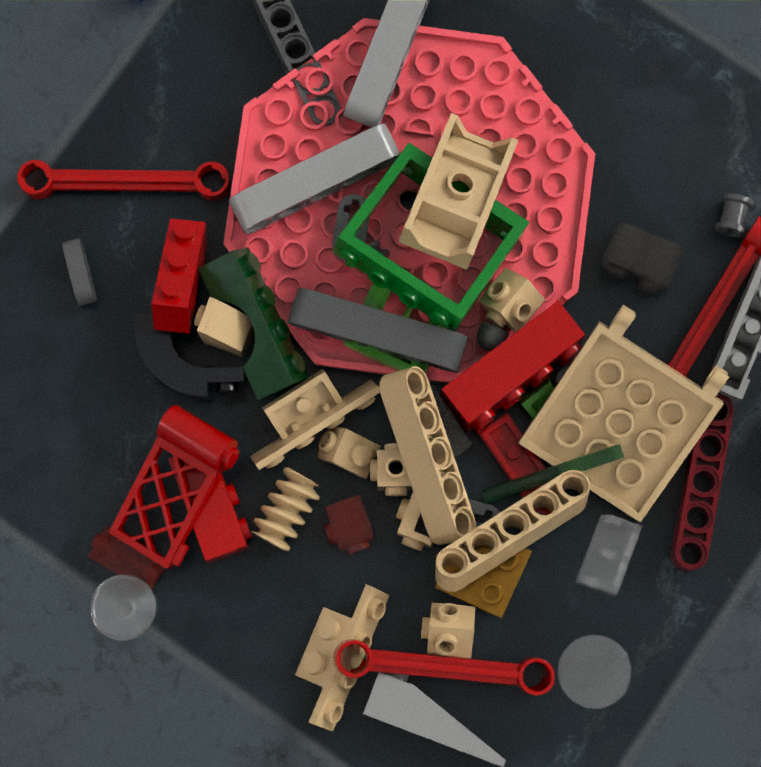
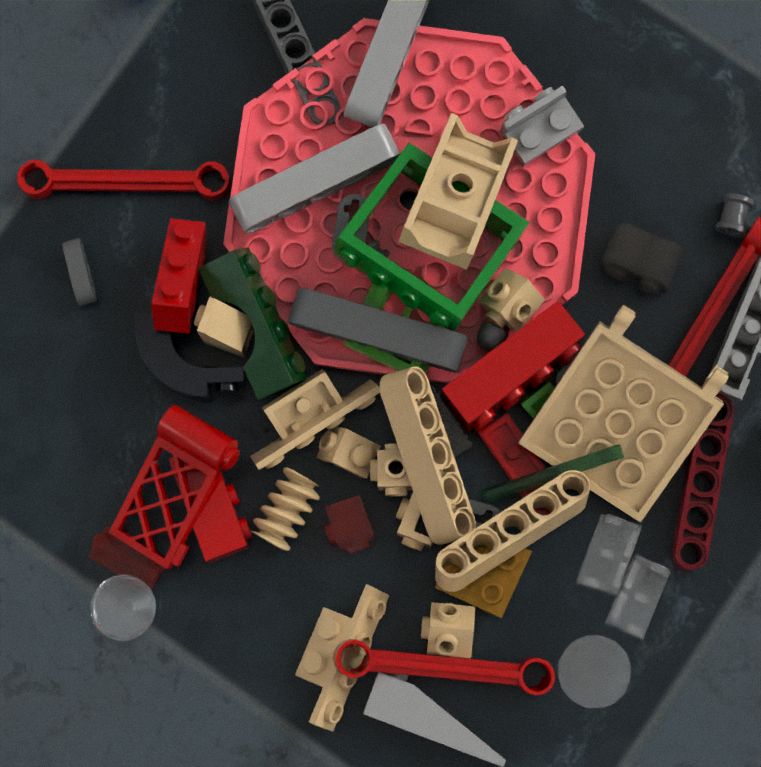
(541, 125): none -> light grey bracket
(638, 596): none -> clear hinge

